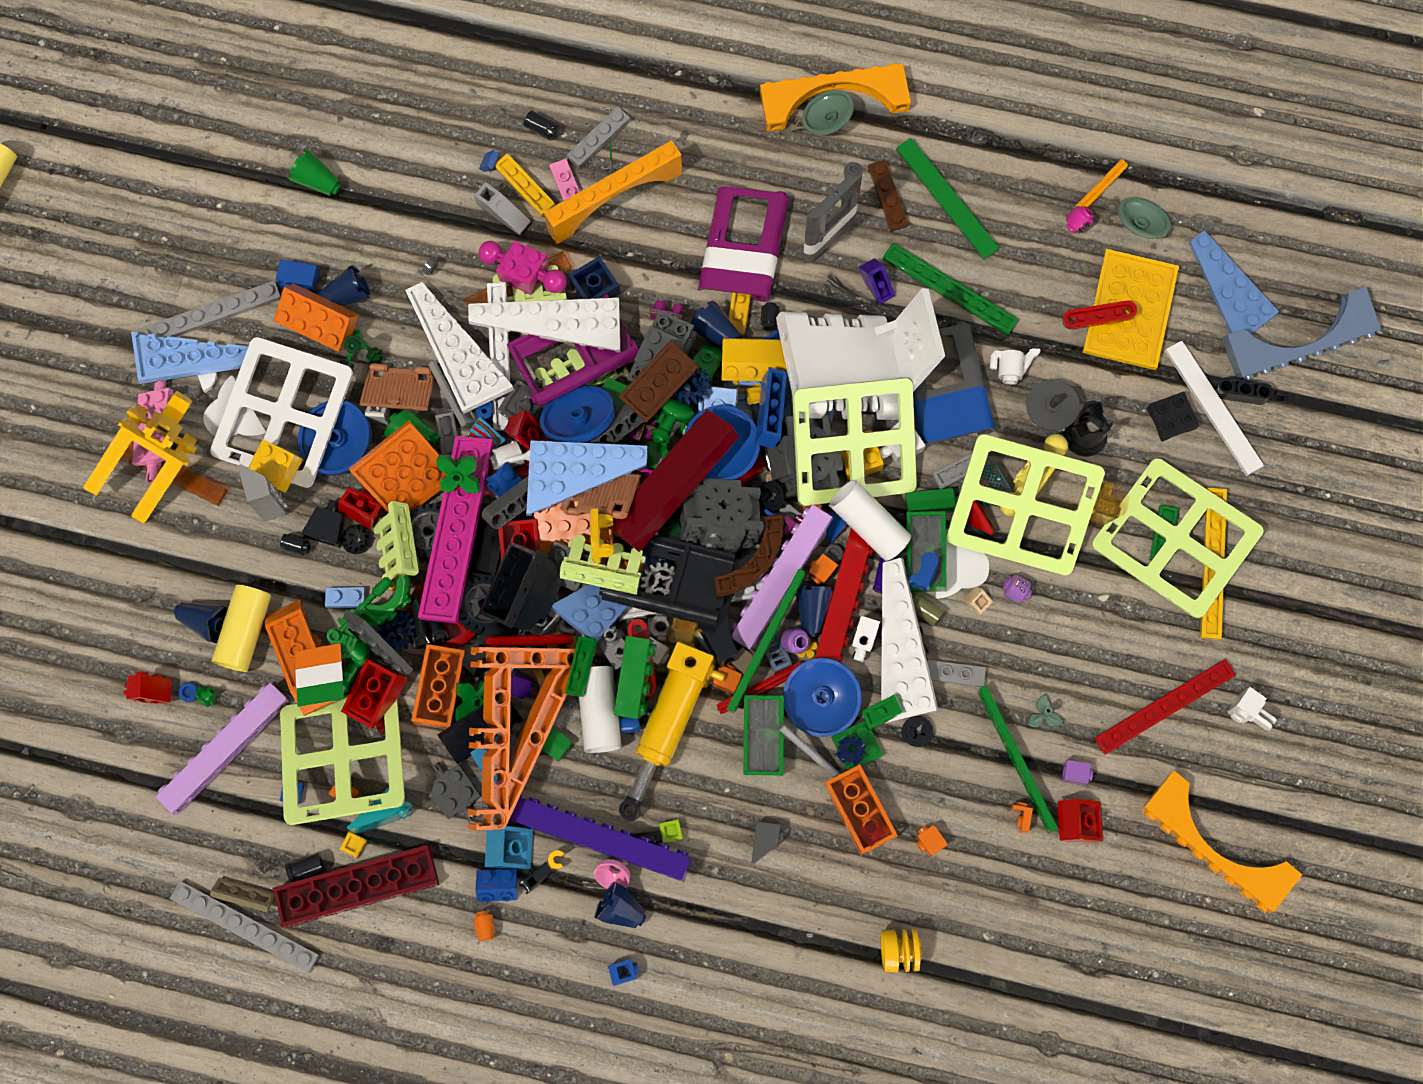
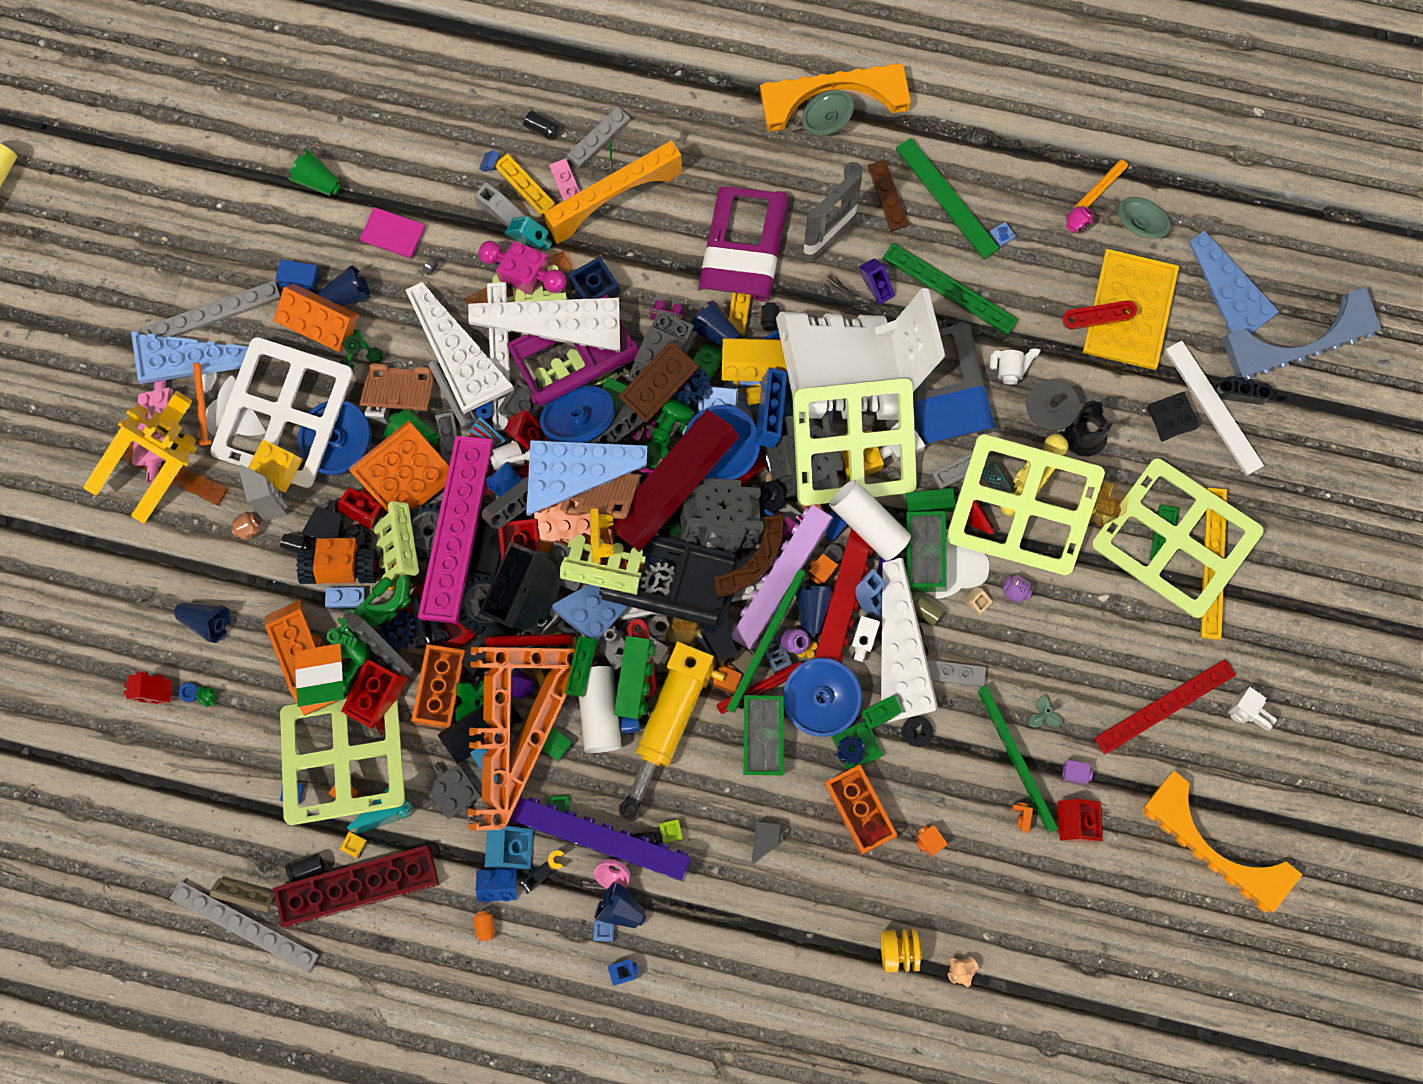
(201, 406): none -> orange bar
(222, 749): lavender brick -> none
(241, 628): light yellow piece -> none
(246, 525): none -> nougat head
(337, 562): none -> brick
(392, 233): none -> dark pink tile
(458, 472): green plant -> none
(528, 233): none -> teal torso
(561, 802): none -> green tile
(603, 931): none -> medium blue tile
(808, 750): light grey bar -> none
(870, 595): none -> medium blue arch
(926, 573): blue leg -> none
(962, 970): none -> light nougat rock
(1002, 234): none -> medium blue tile

